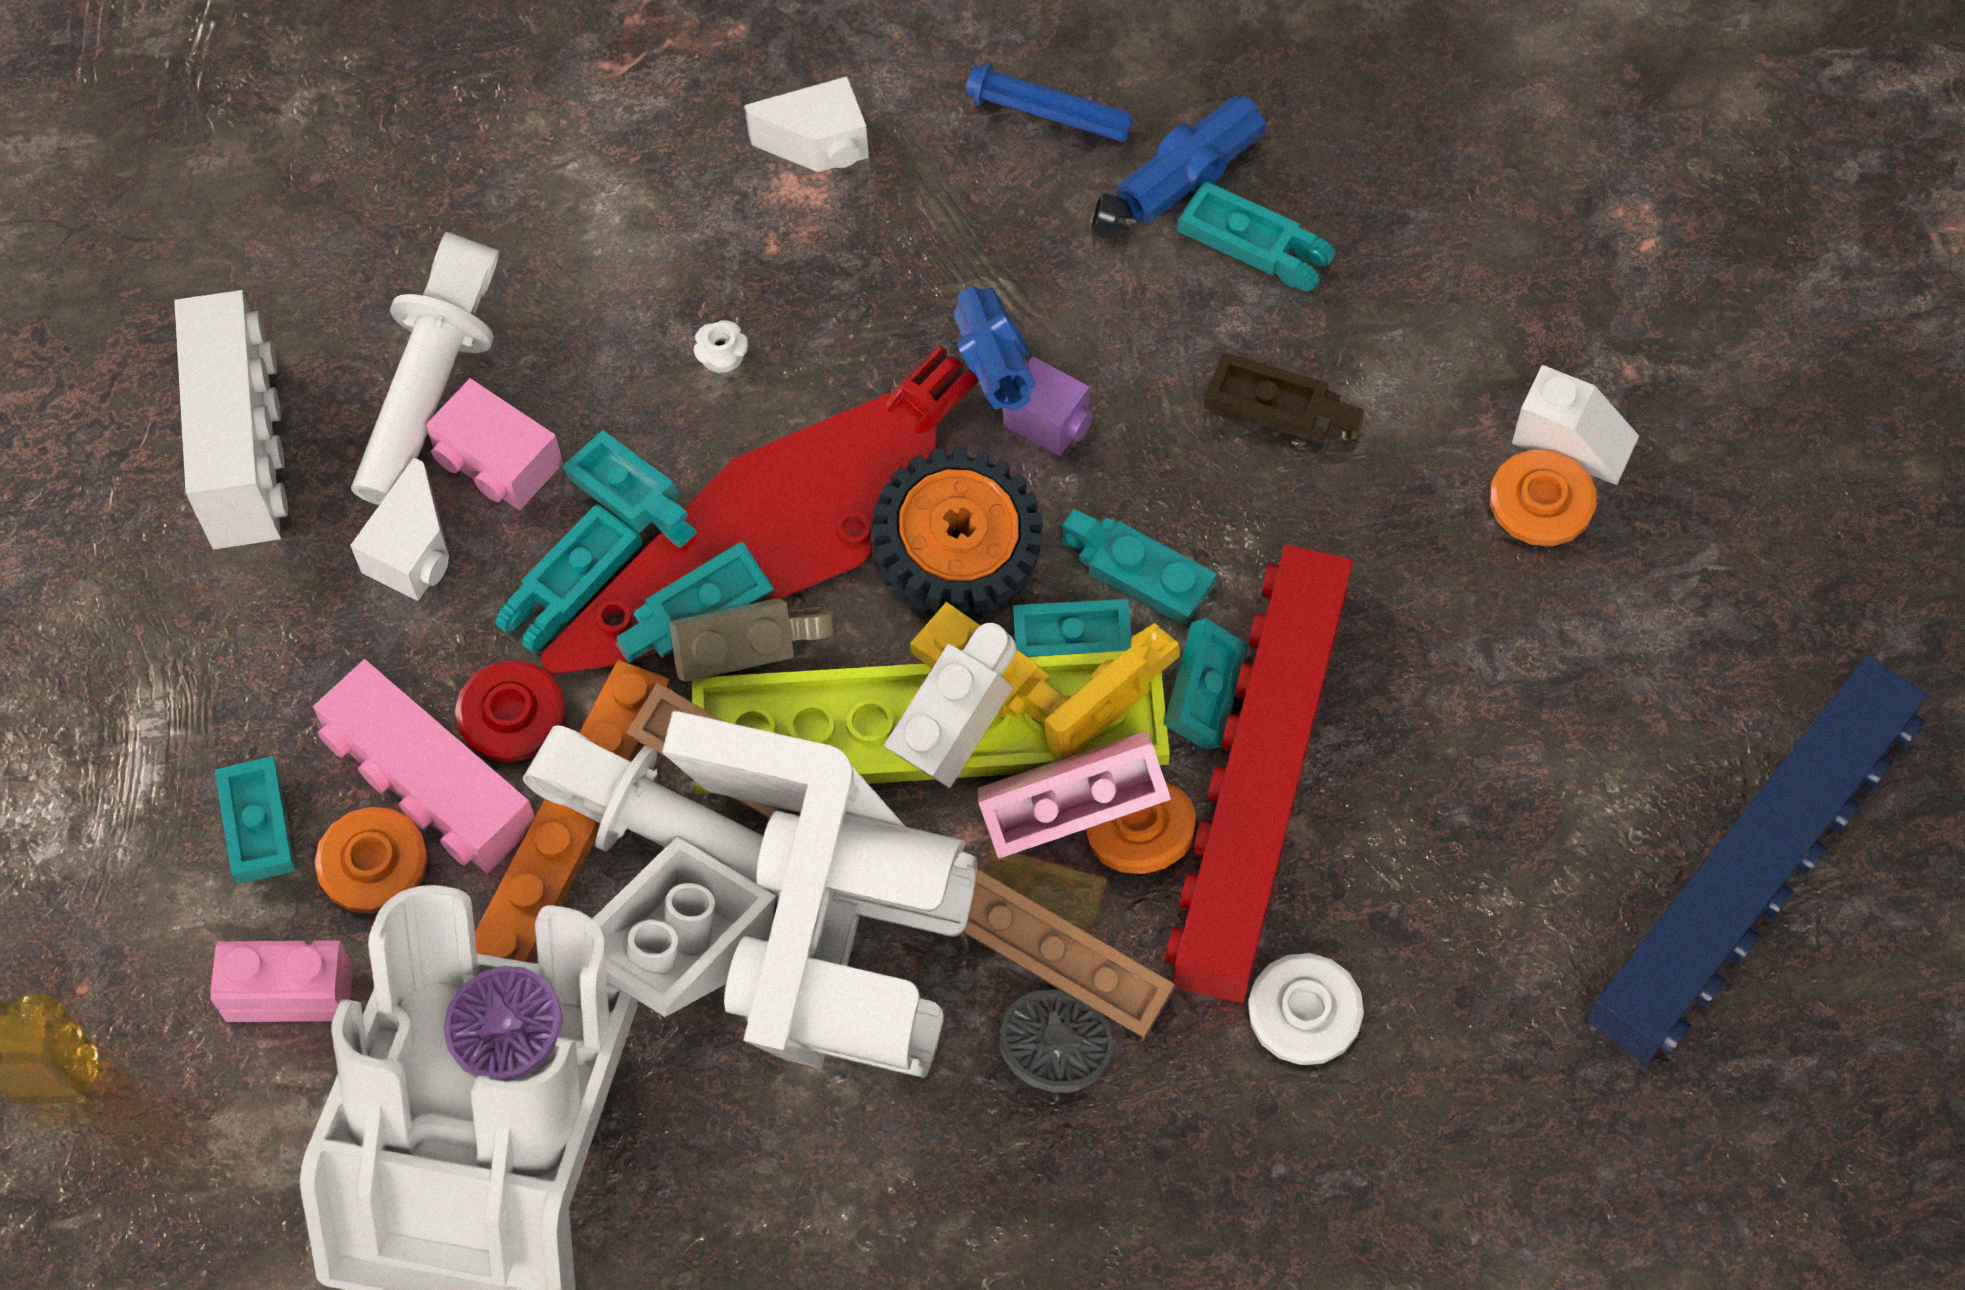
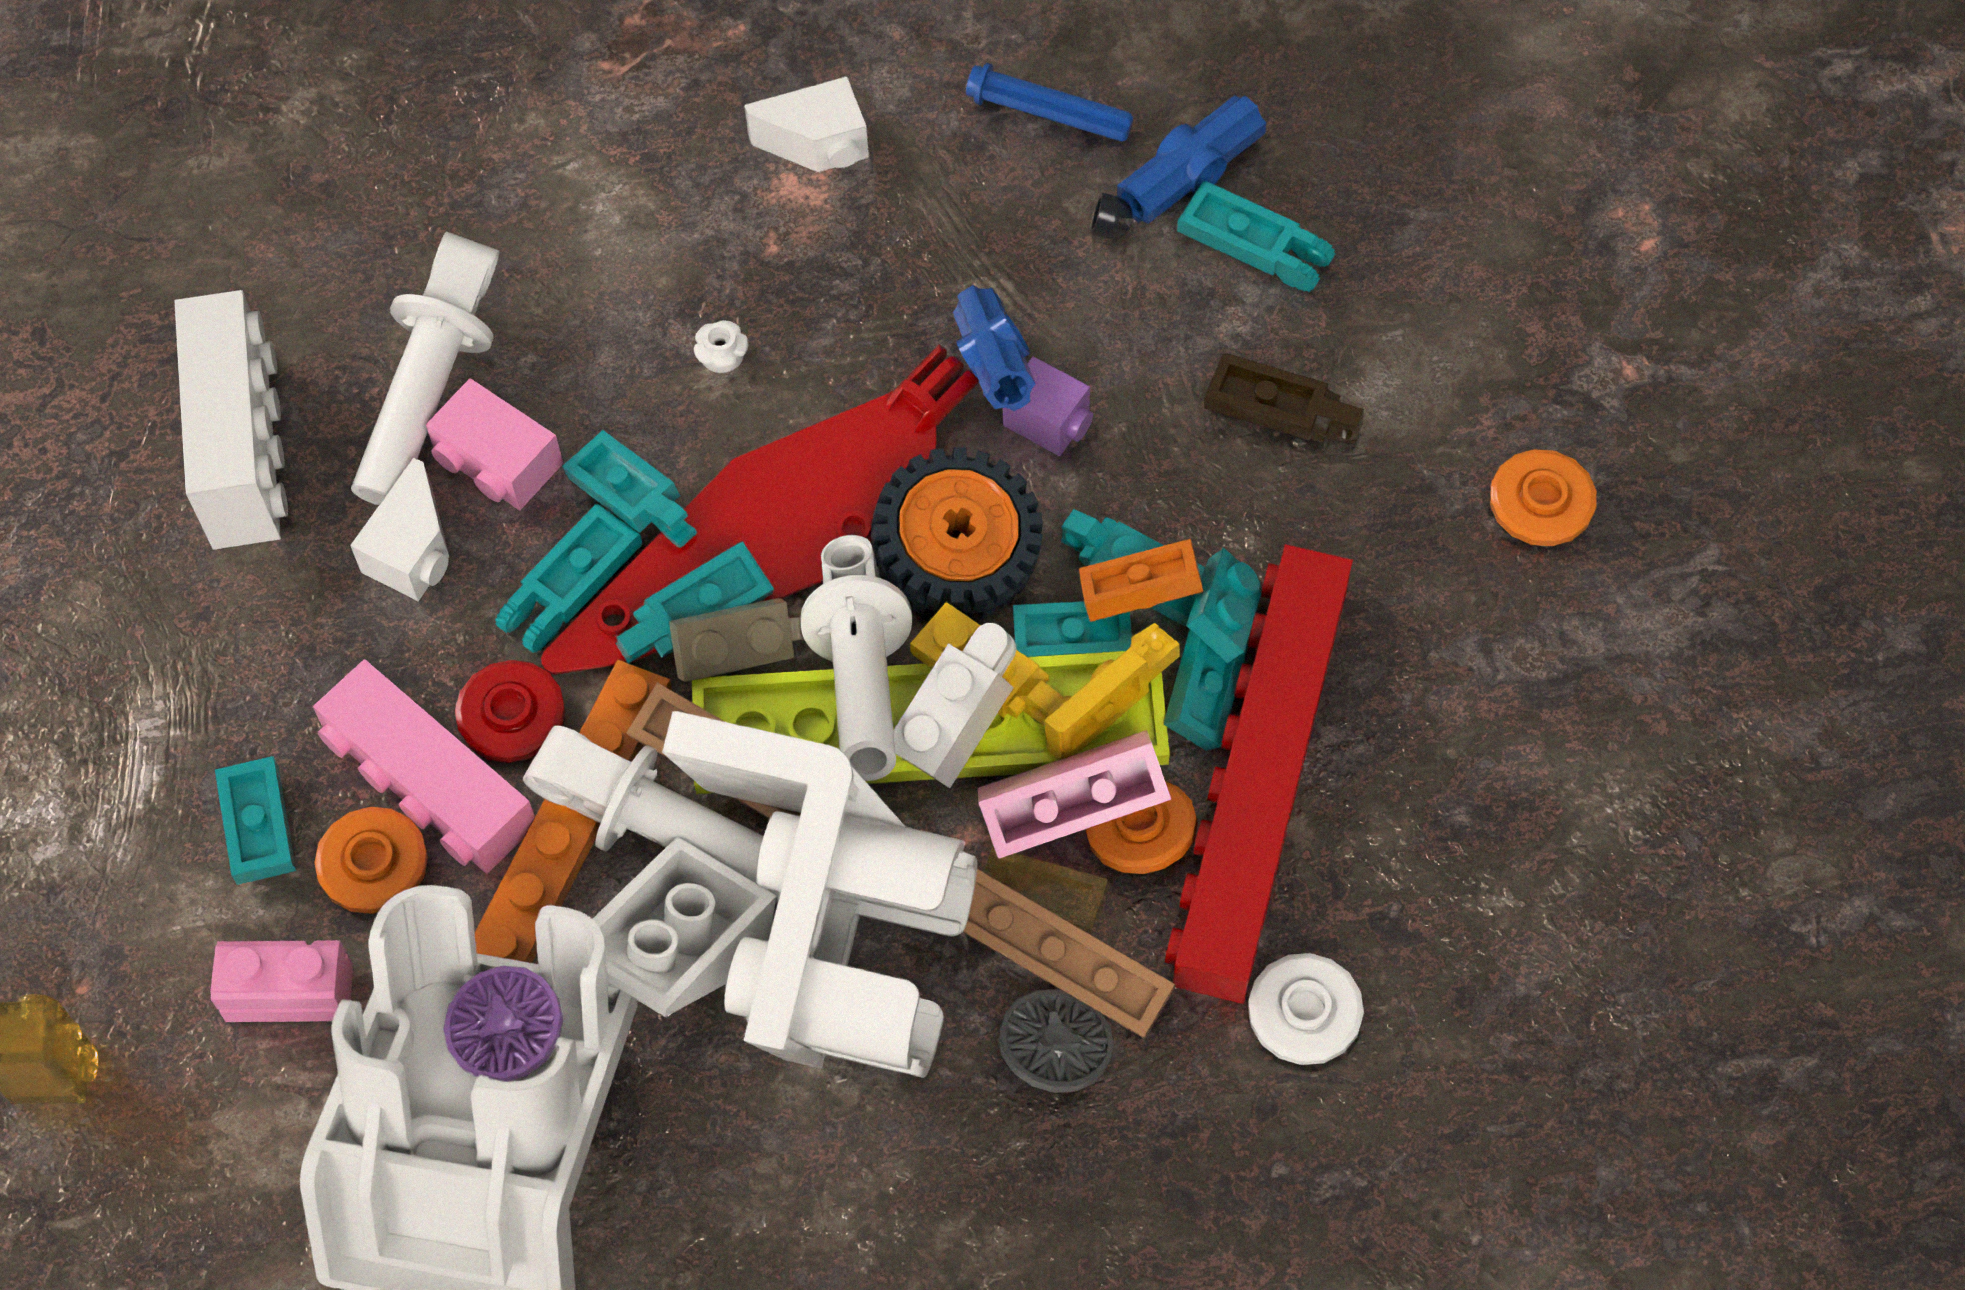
(856, 625): none -> white piece
(1140, 580): none -> orange plate
(1227, 606): none -> teal plate
(1577, 422): white slope -> none
(1756, 861): dark blue brick -> none

